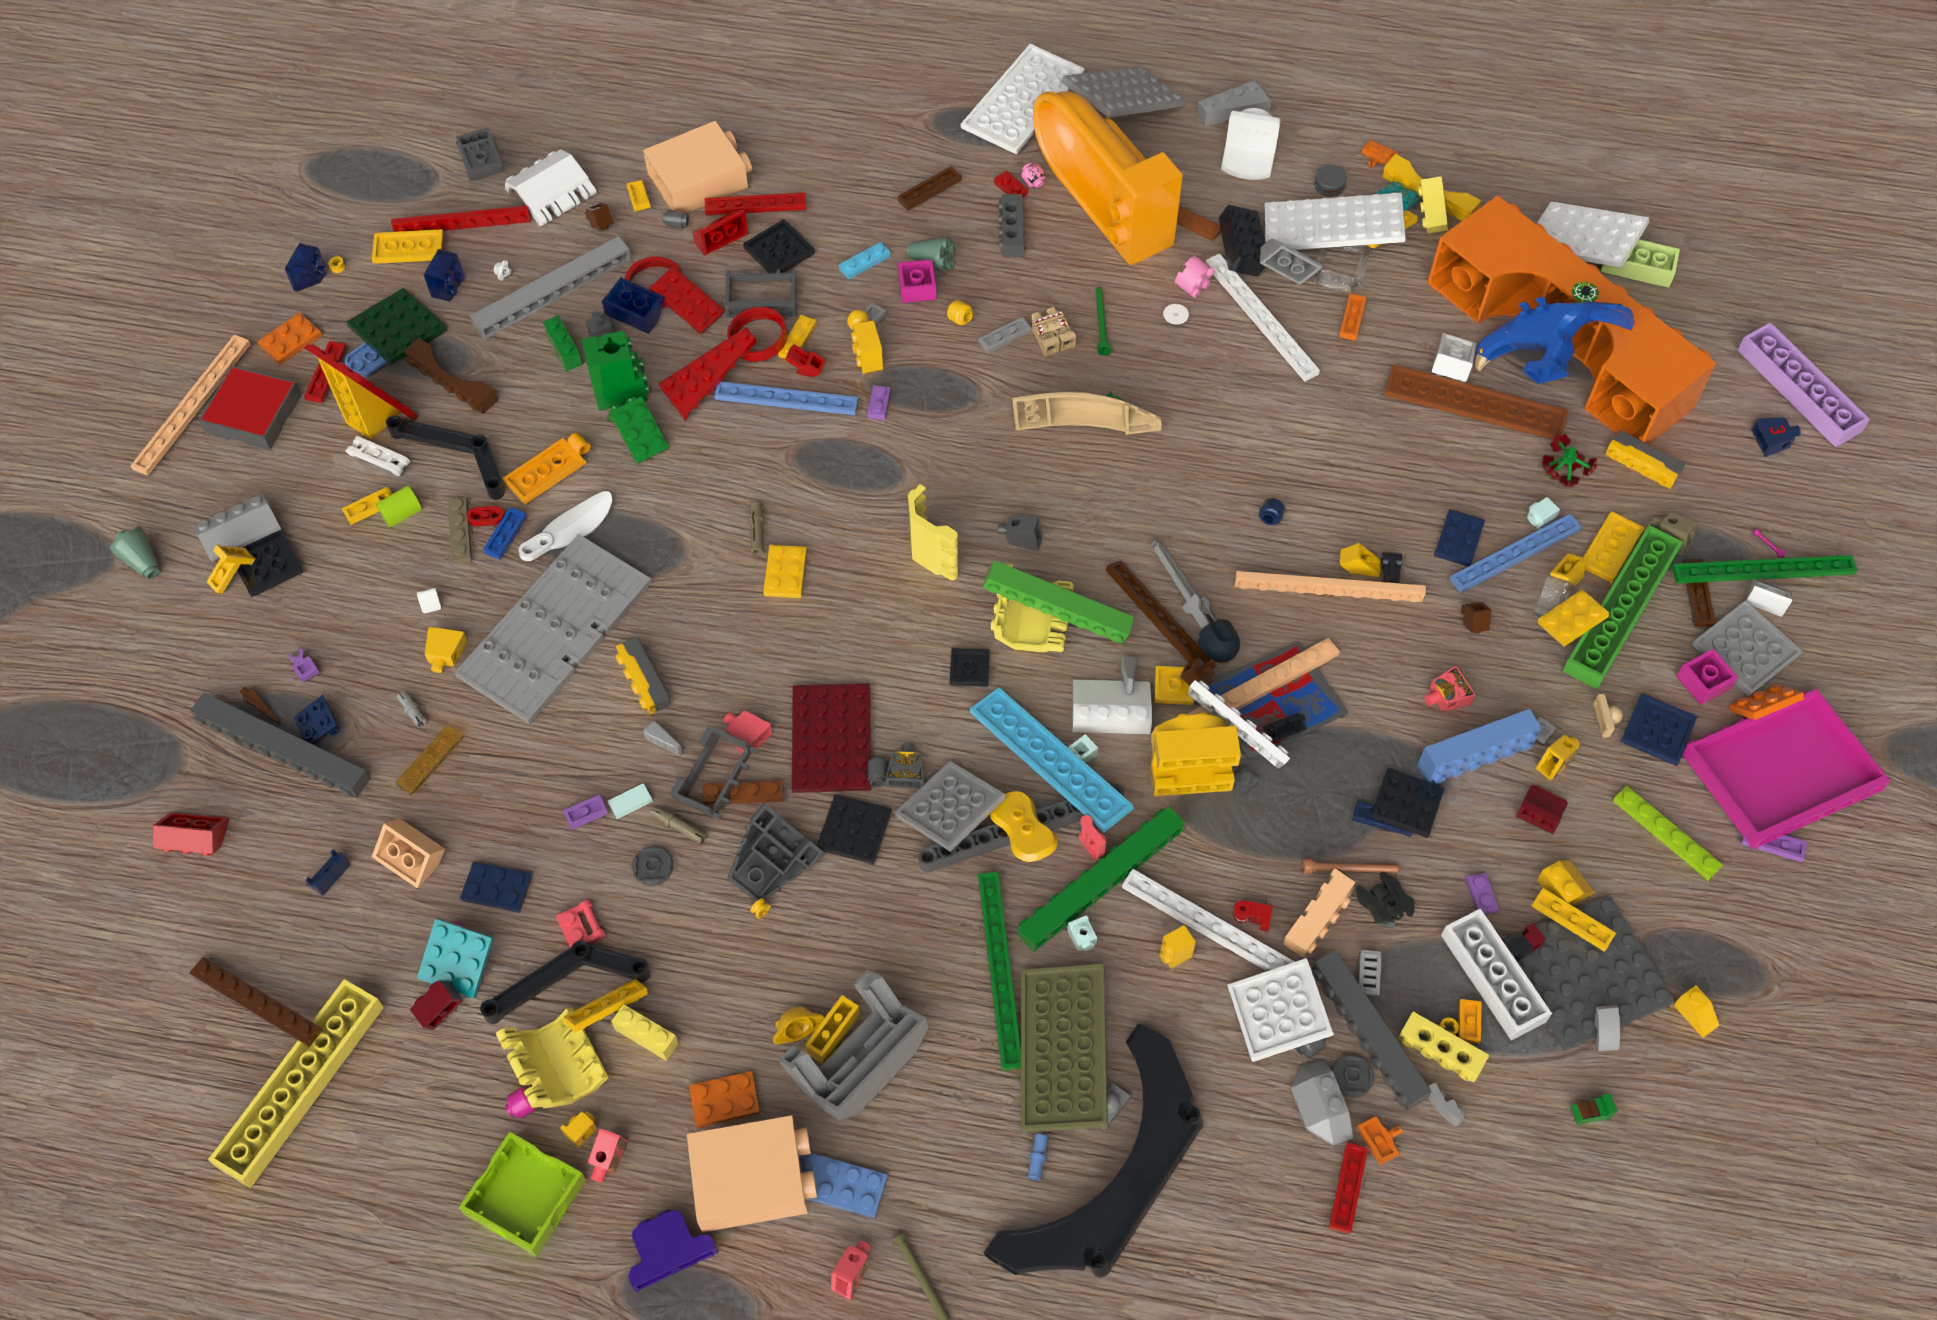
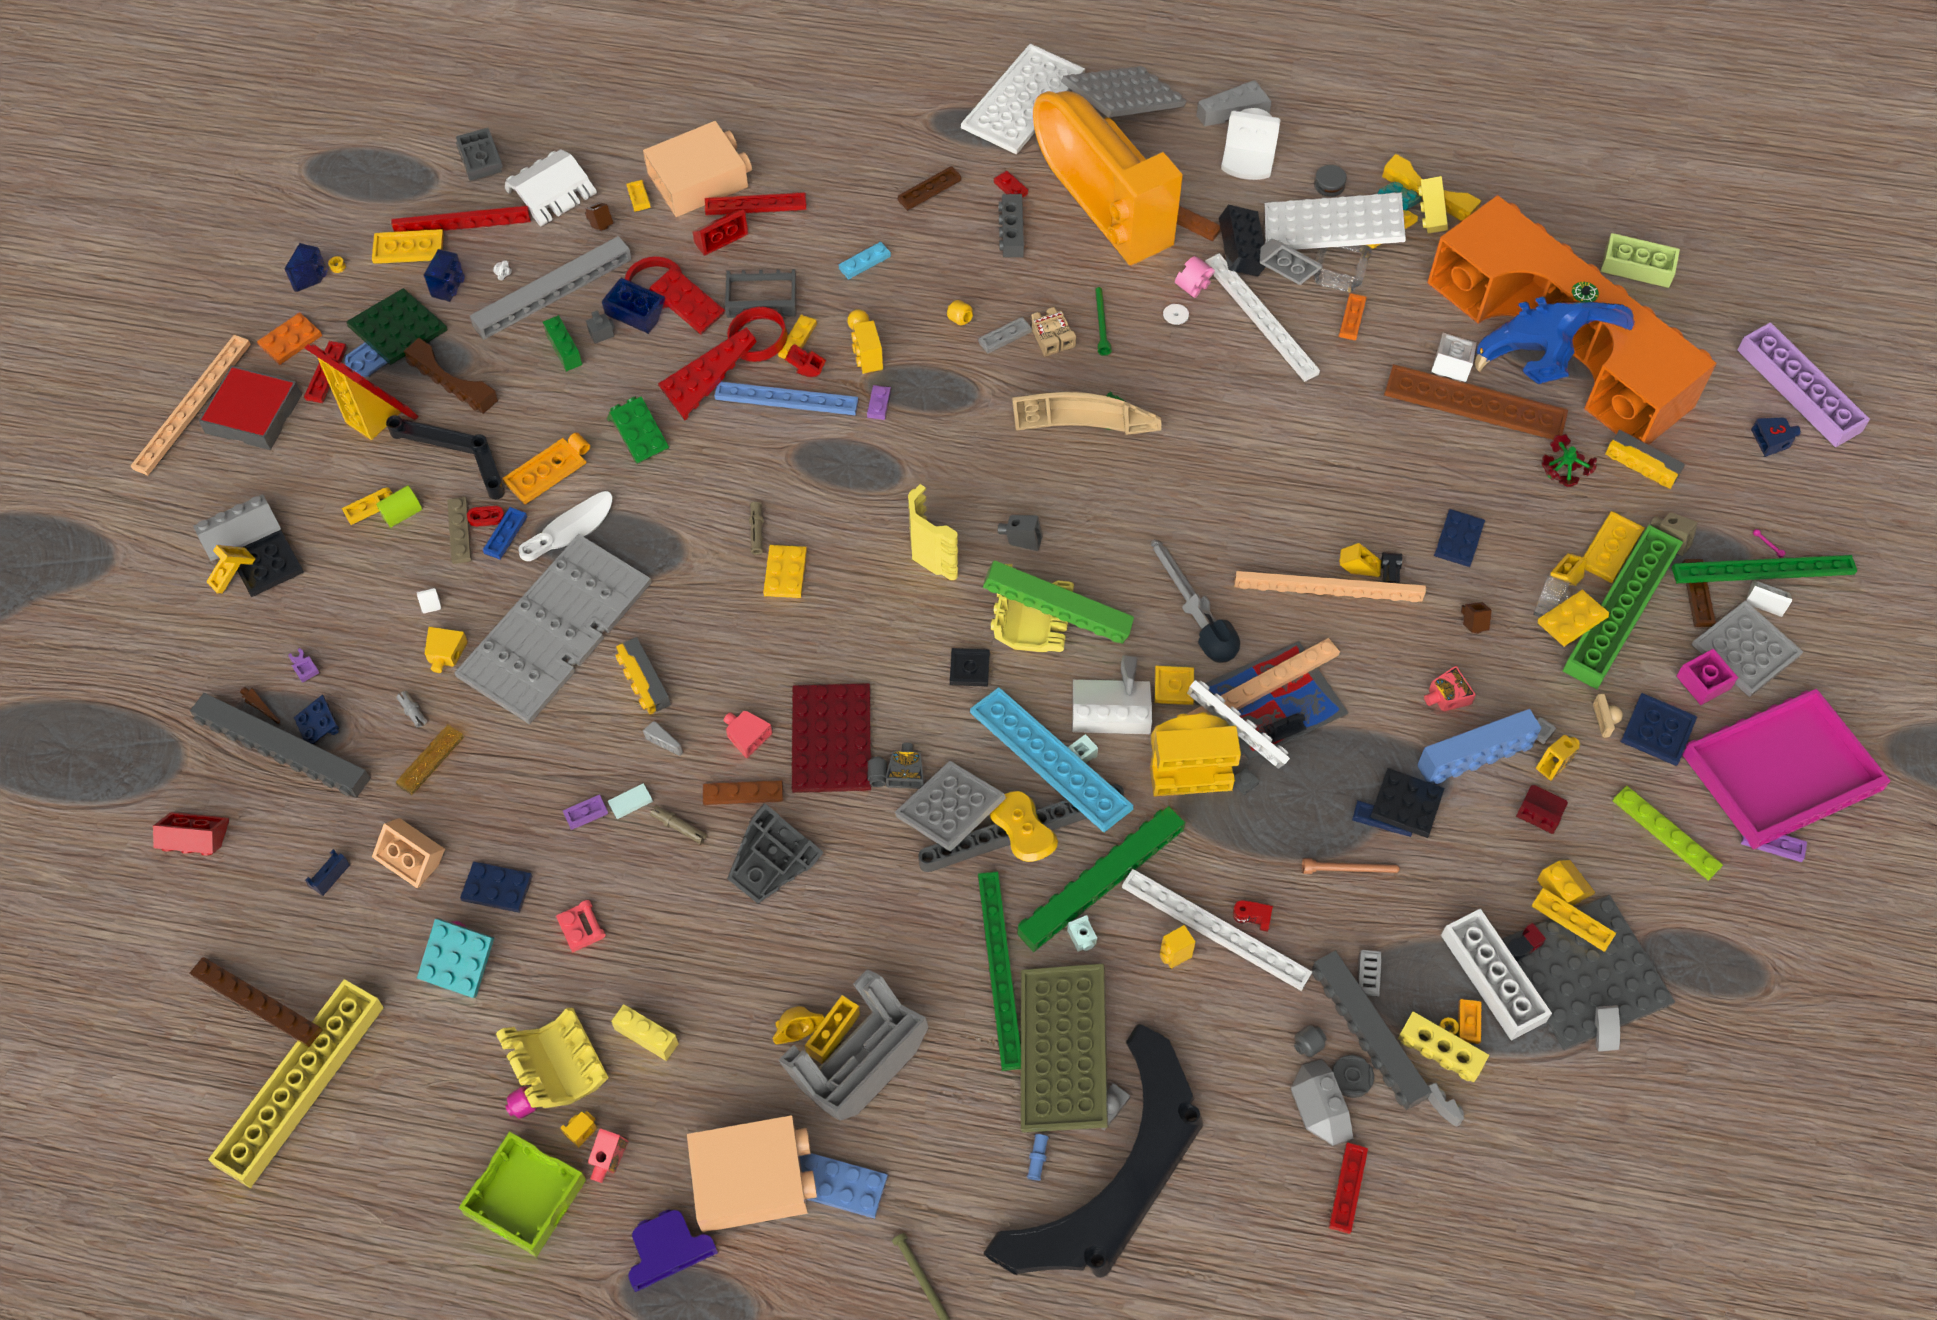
(136, 552): sand green cone -> none
(378, 455): white plate -> none
(436, 1004): dark red brick -> none
(558, 969): black piece -> none
(605, 1005): yellow plate -> none
(614, 369): green piece -> none
(652, 866): dark grey tile -> none
(676, 218): dark grey brick -> none
(708, 741): dark grey hinge -> none
(724, 1099): orange plate -> none
(760, 908): yellow bush -> none
(779, 247): black plate -> none
(850, 1269): coral torso -> none
(854, 829): black plate -> none
(875, 313): light grey plate -> none
(917, 281): dark pink brick -> none
(939, 250): sand green cone -> none
(1033, 175): bright pink head -> none
(1091, 839): coral plate -> none
(1155, 612): reddish brown plate -> none
(1198, 670): reddish brown brick -> none
(1272, 511): dark blue head -> none
(1280, 1010): white plate -> none
(1320, 914): light nougat wedge -> none
(1377, 153): orange plate -> none
(1379, 1139): orange plate -> none
(1386, 902): pearl dark grey piece -> none
(1482, 893): medium lavender plate -> none
(1515, 553): medium blue plate -> none
(1542, 513): light aqua brick -> none
(1594, 233): white plate -> none
(1594, 1110): green leg -> none
(1697, 1011): yellow slope -> none
(1766, 701): orange plate -> none

